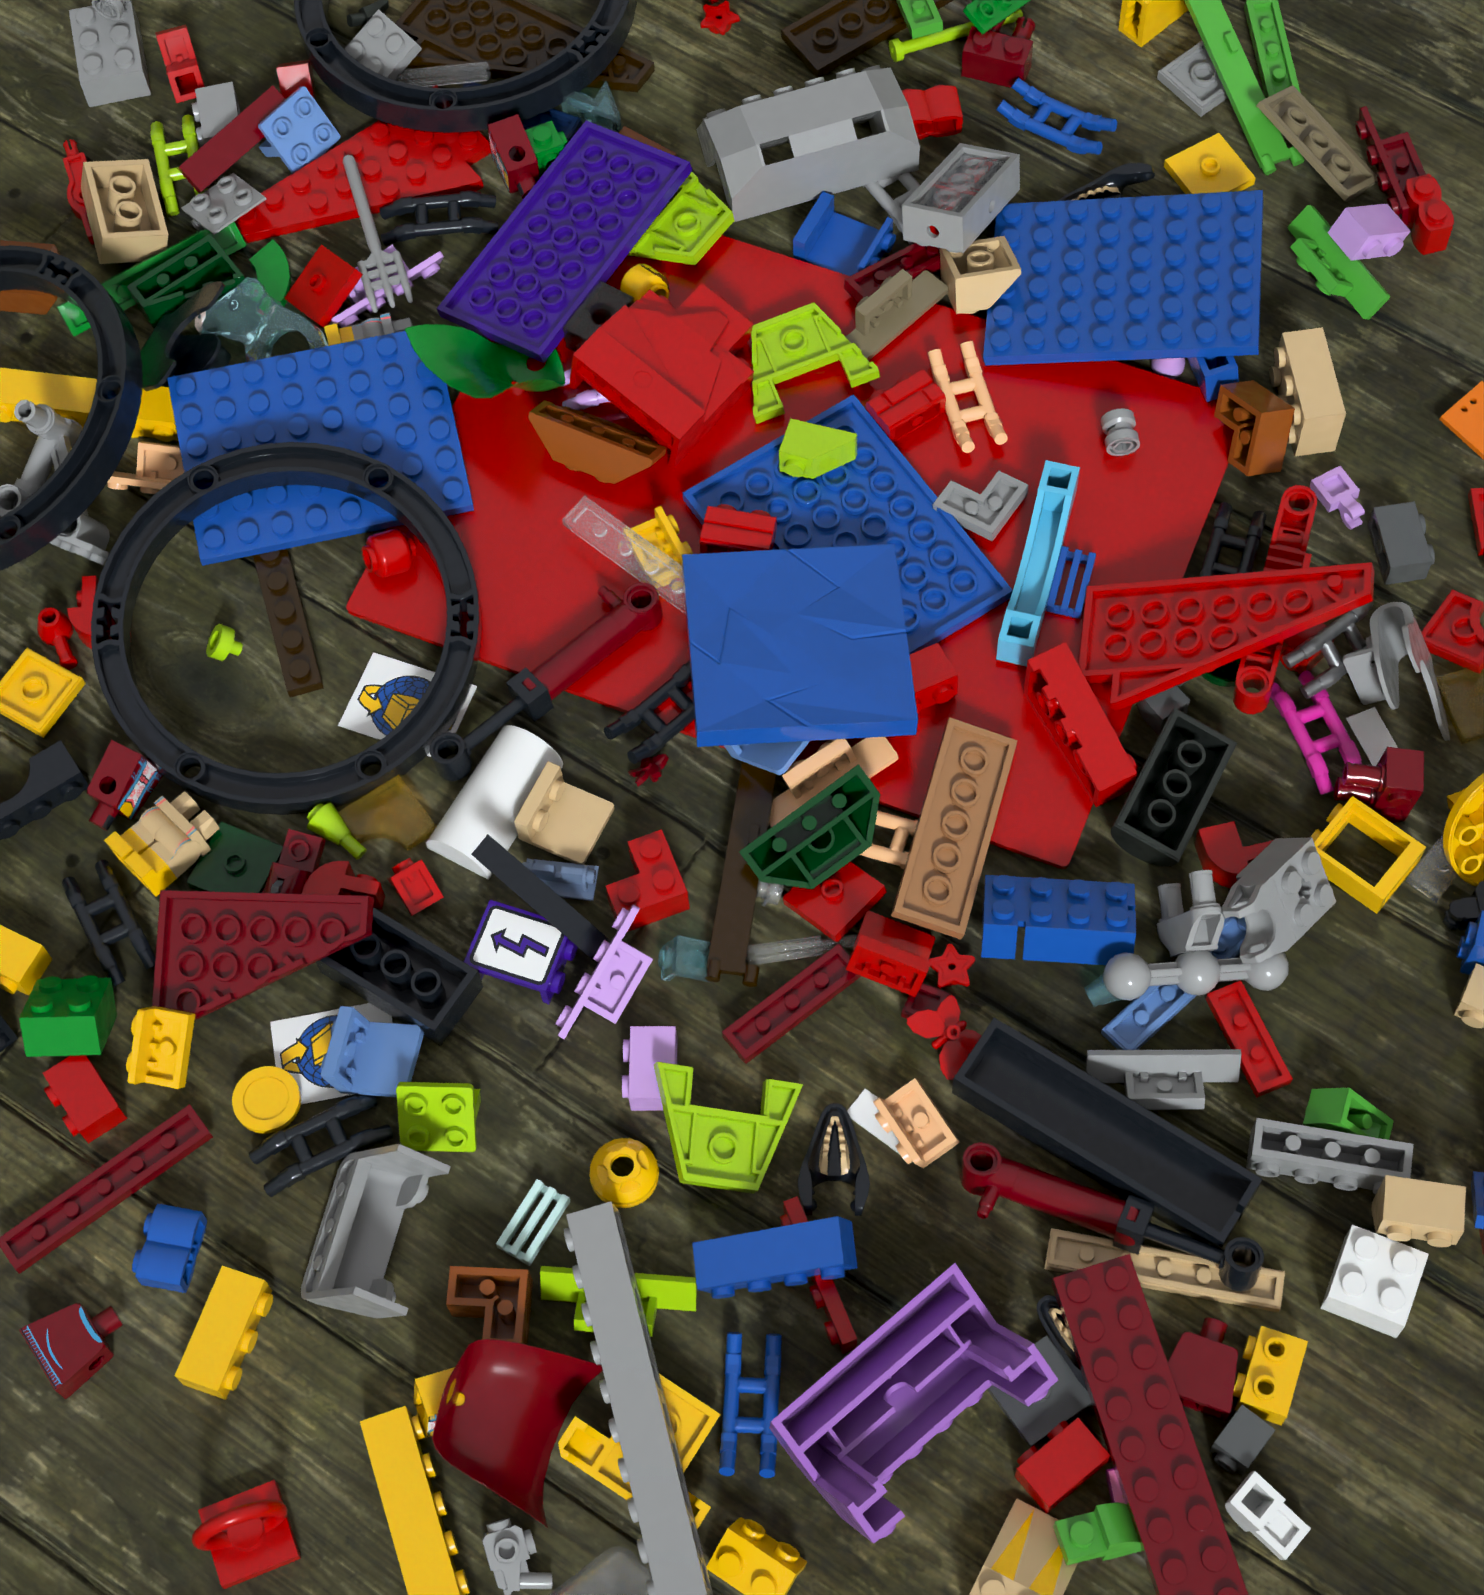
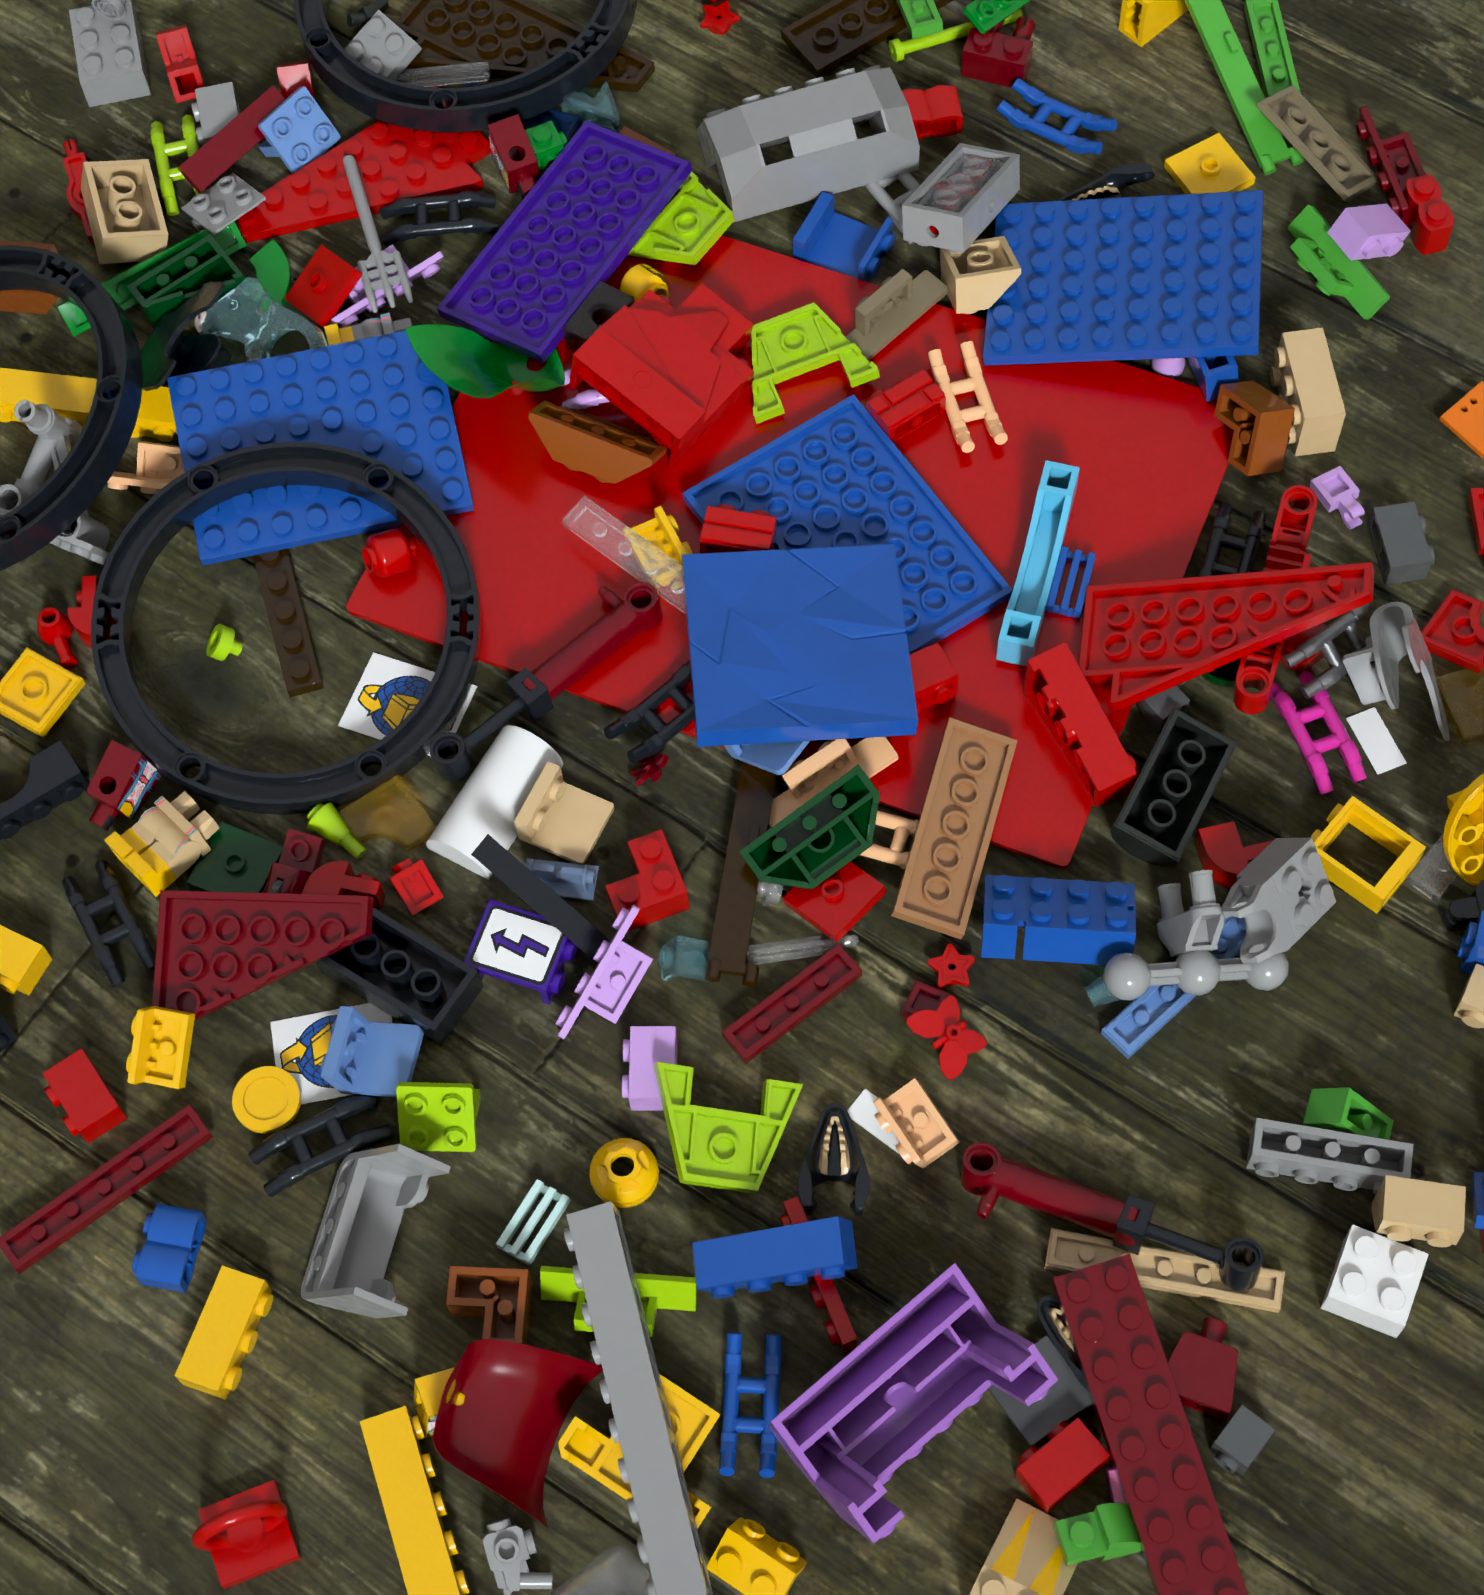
(68, 1016): green brick -> none
(71, 1345): dark red torso -> none
(815, 449): lime slope -> none
(891, 953): red bracket -> none
(912, 259): dark red plate -> none
(986, 511): light grey plate -> none
(1105, 1134): black piece -> none
(1120, 432): light grey wheel -> none
(1165, 1076): light grey bracket -> none
(1194, 80): light grey plate -> none
(1247, 1032): red plate -> none
(1262, 1512): white brick -> none
(1270, 1374): yellow brick -> none
(1388, 787): dark red brick -> none

